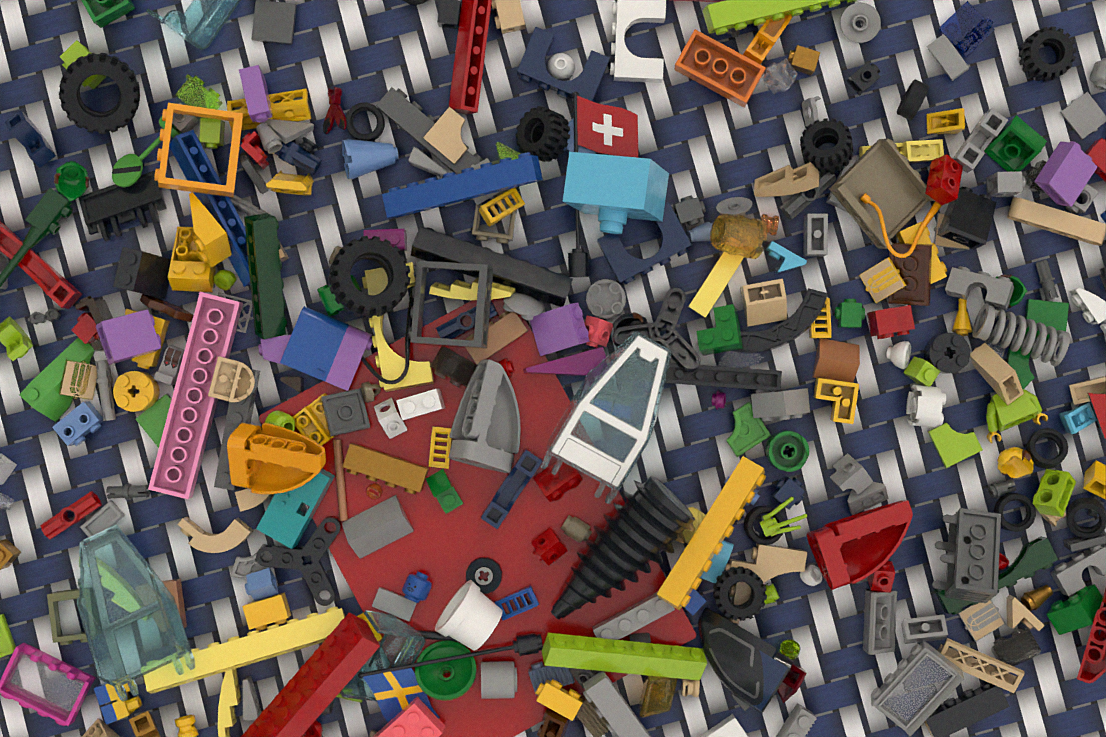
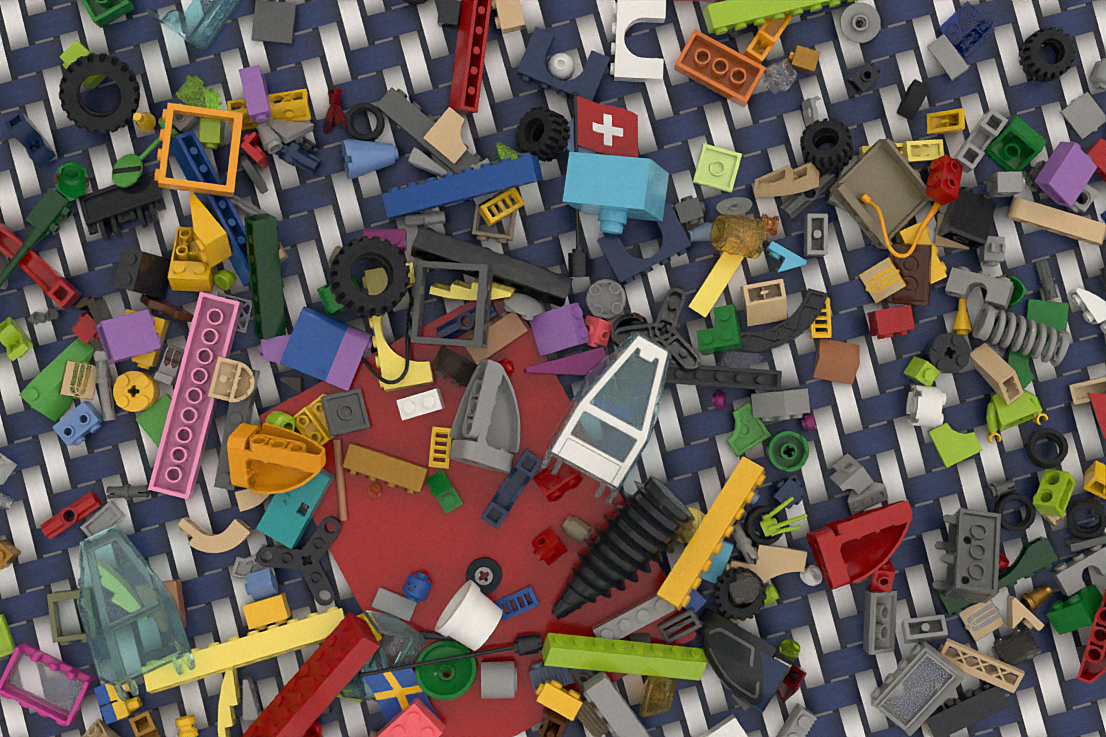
(145, 121): none -> yellow cone
(291, 184): yellow slope -> none
(367, 391): dark tan tile -> none
(377, 527): light grey slope -> none
(390, 420): white bracket -> none
(425, 218): none -> light grey axle
(692, 687): tan wheel -> none
(694, 617): none -> dark grey tile
(717, 168): none -> yellowish green tile
(744, 544): none -> light grey pin
(744, 588): none -> clear smoke brick
(808, 422): none -> magenta plate
(842, 394): yellow brick -> none
(849, 314): green brick -> none
(900, 354): white brick -> none
(993, 251): none -> light grey brick
(1015, 462): yellow hair -> none
(1078, 418): medium azure slope -> none

